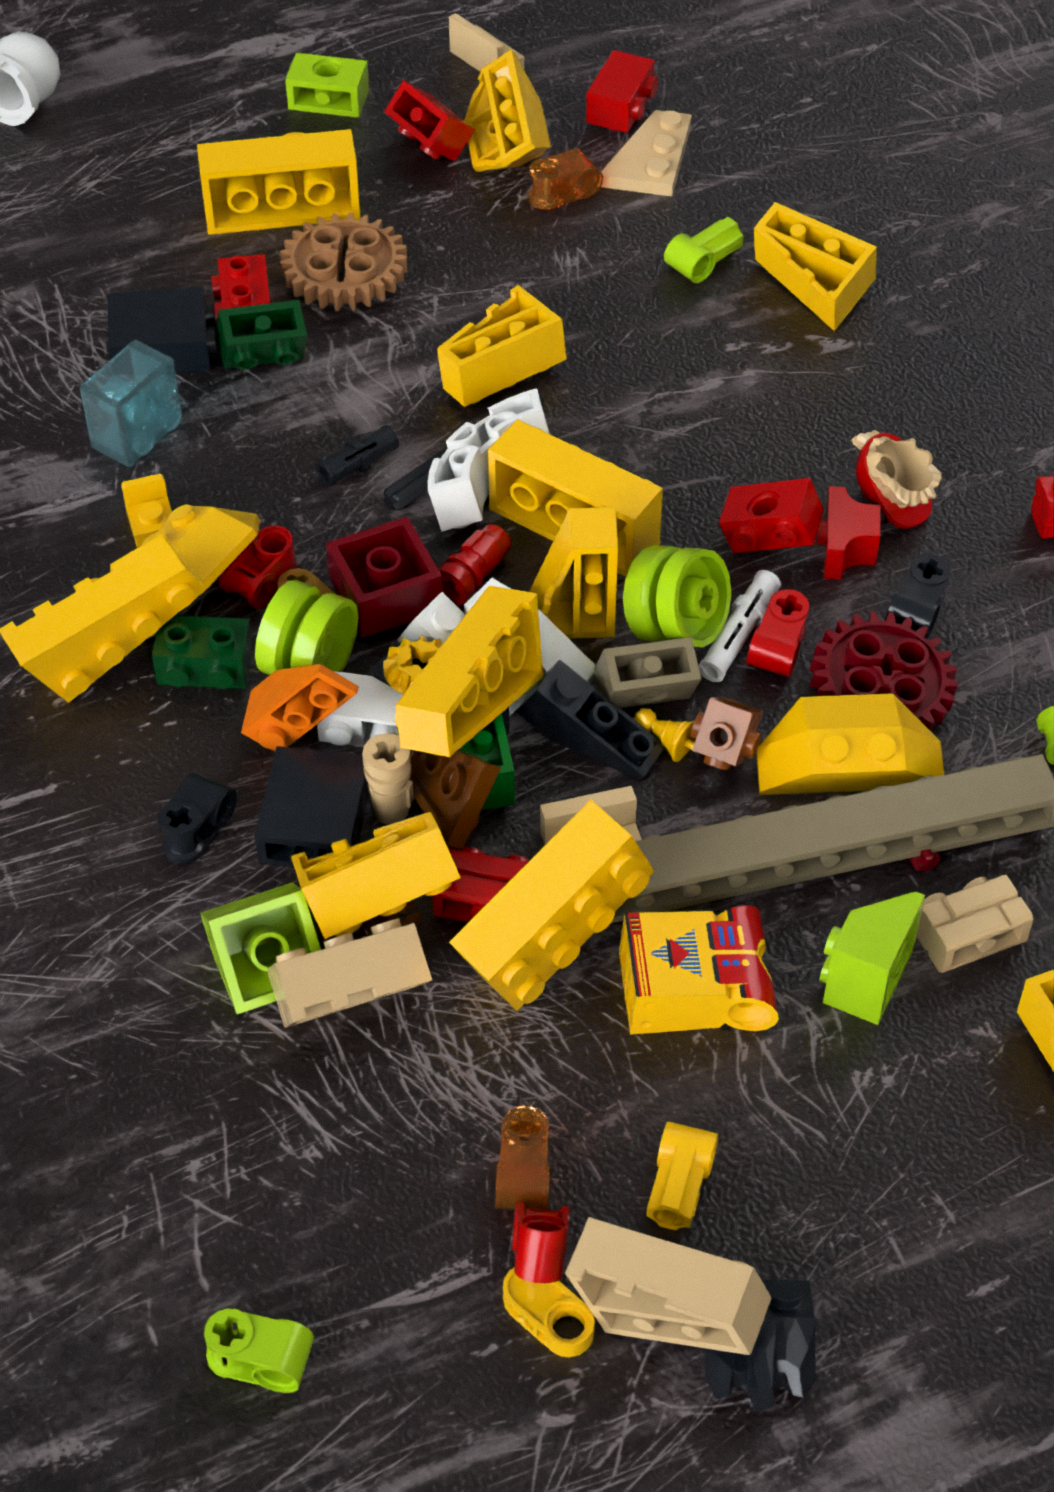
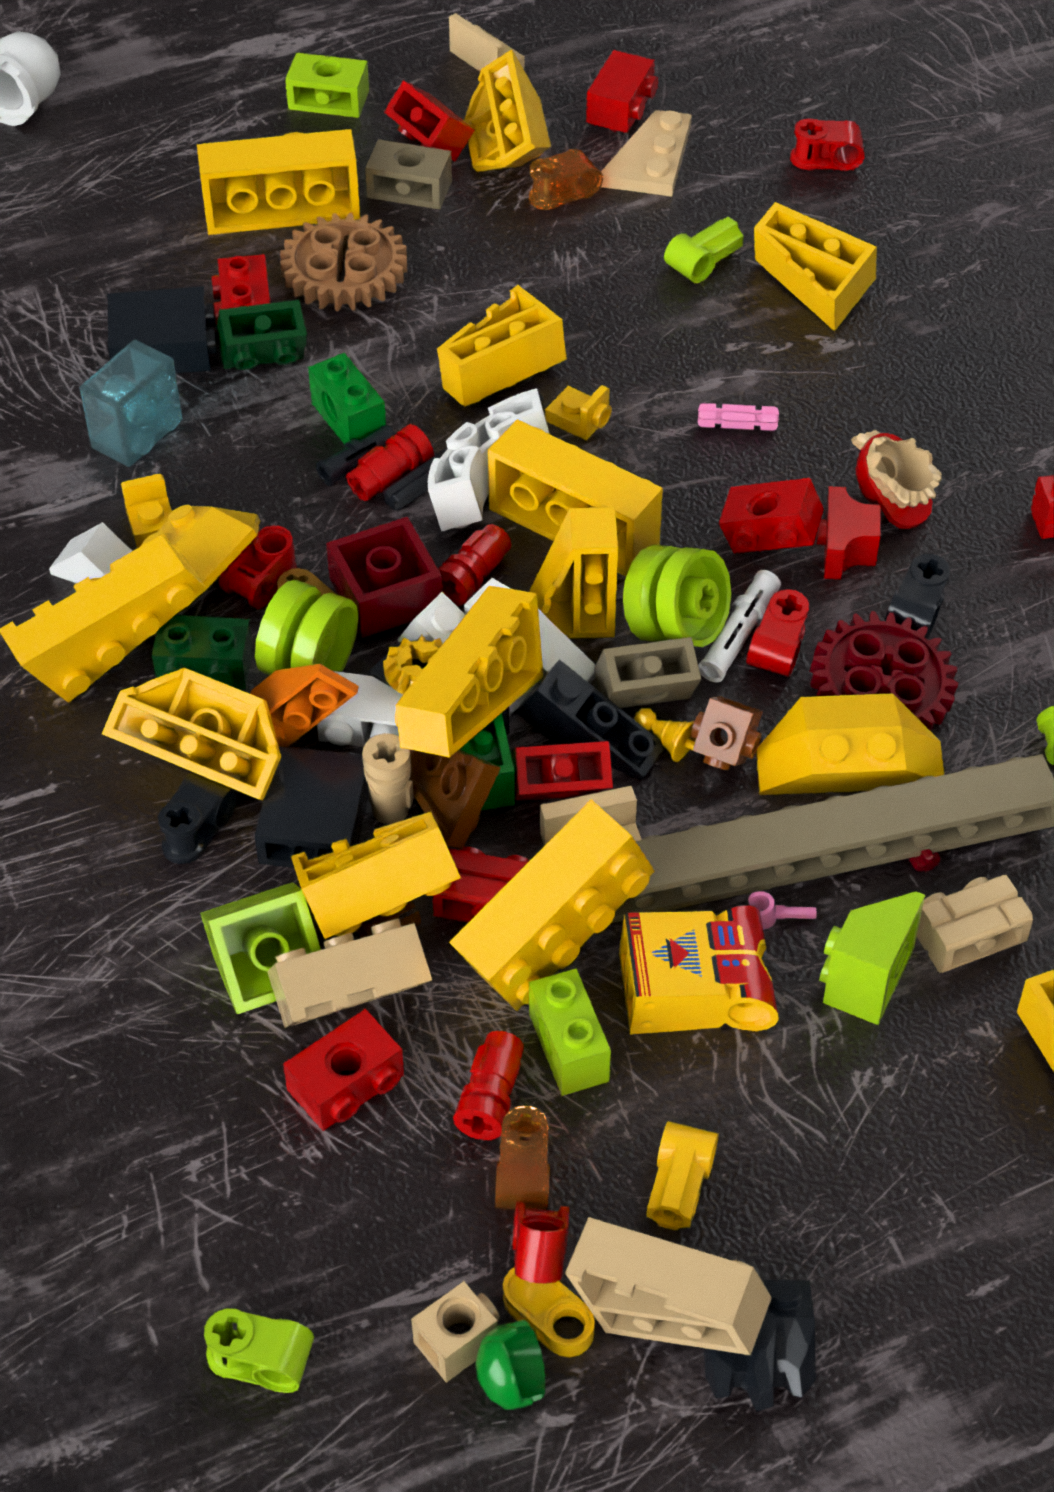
(89, 555): none -> white slope
(200, 728): none -> yellow wedge
(345, 398): none -> green brick
(355, 1046): none -> red brick
(387, 464): none -> red axle
(408, 174): none -> dark tan brick
(449, 1351): none -> tan brick
(492, 1081): none -> red axle
(511, 1365): none -> green hair
(561, 770): none -> red brick
(569, 1032): none -> lime brick
(580, 412): none -> yellow bracket
(738, 416): none -> bright pink axle
(771, 912): none -> bright pink hand
(830, 145): none -> red piece

